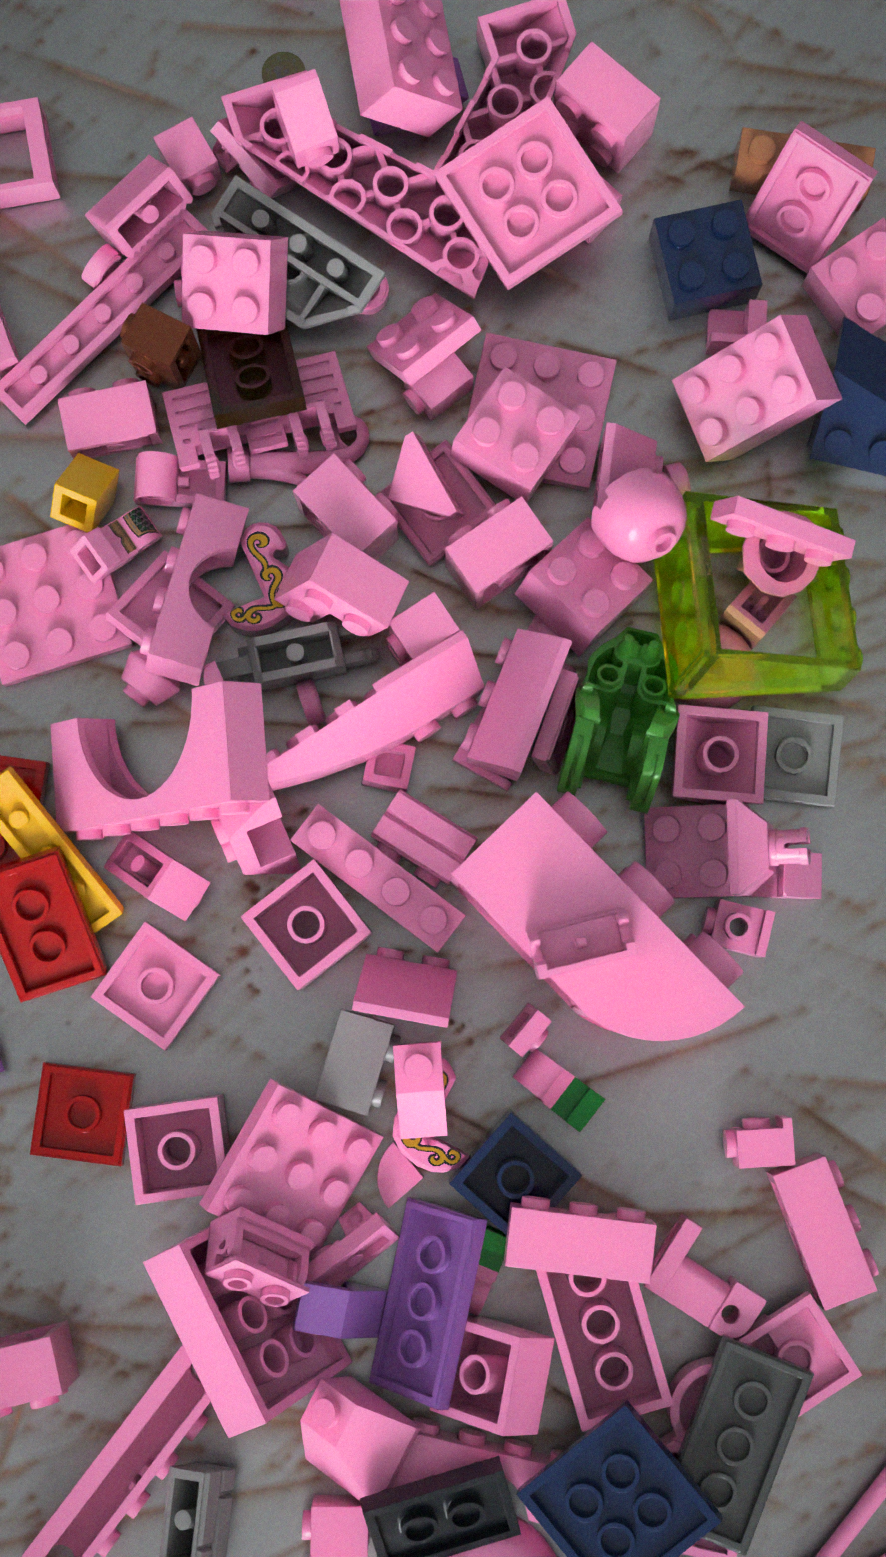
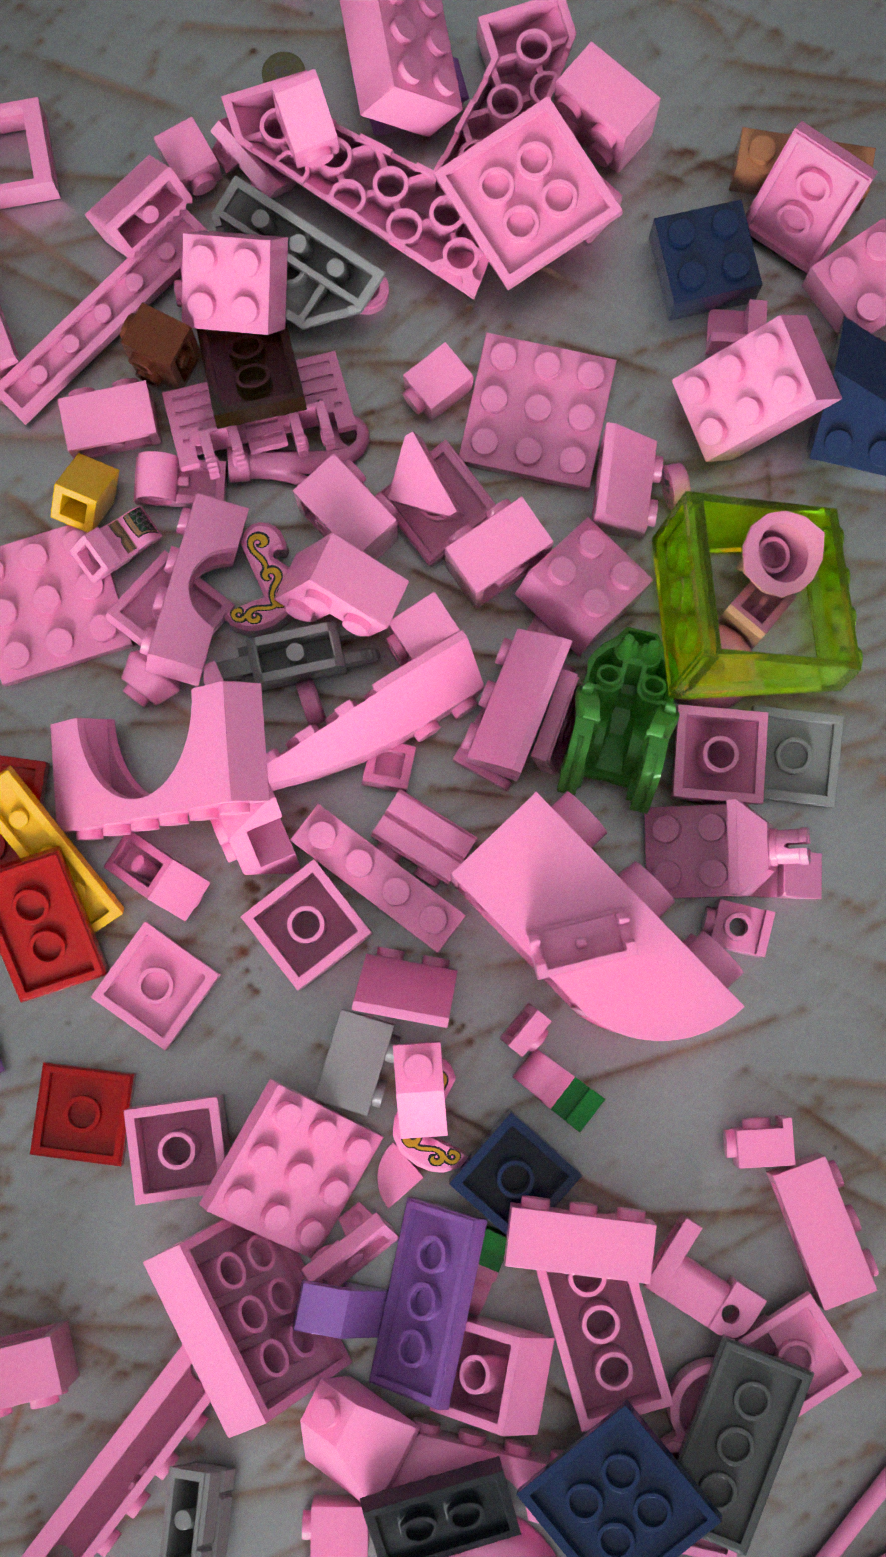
(101, 265): bright pink tile -> none
(258, 1257): bright pink hinge -> none
(423, 338): bright pink plate -> none
(514, 435): bright pink brick -> none
(640, 516): bright pink cylinder -> none
(782, 531): bright pink plate -> none

